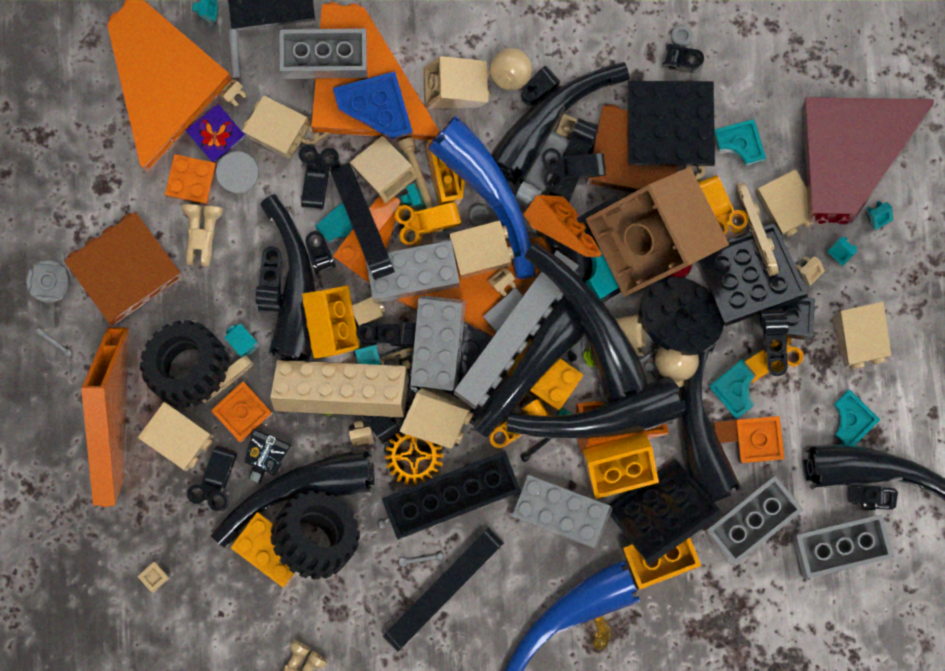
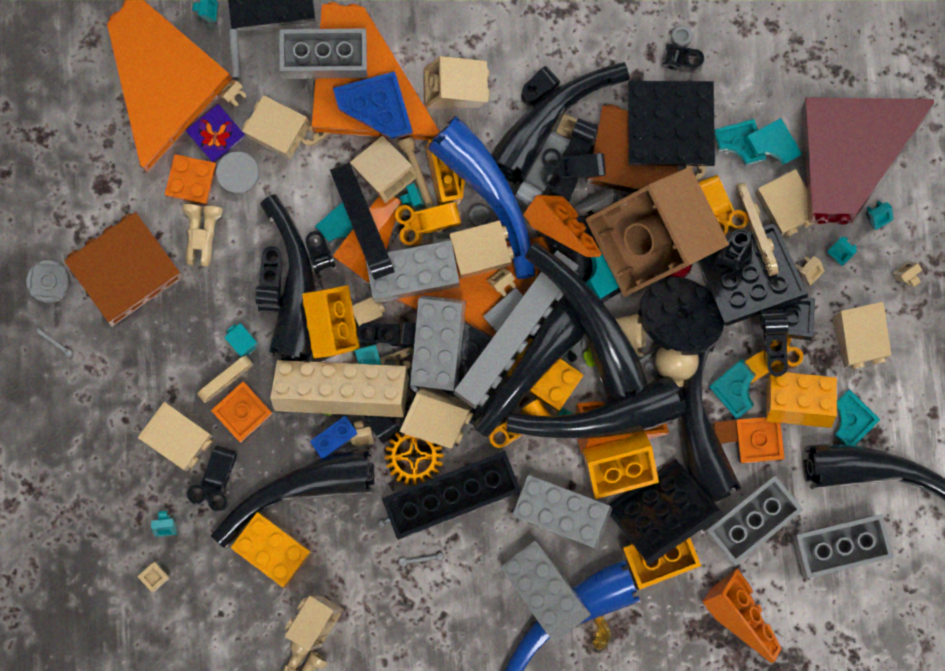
(105, 415): orange slope -> none
(164, 349): black tyre -> none
(164, 525): none -> teal tile
(265, 454): torso -> none
(298, 551): black tyre -> none
(313, 622): none -> tan brick
(316, 176): black piece -> none
(333, 437): none -> blue bracket
(443, 589): black beam -> none
(511, 69): tan brick -> none
(525, 457): black hinge -> none
(545, 591): none -> light grey brick
(595, 202): none -> light grey tile
(735, 254): none -> black piece
(735, 609): none -> orange wedge
(774, 141): none -> teal tile
(802, 399): none -> light orange brick
(872, 495): black piece -> none
(907, 273): none -> tan tile

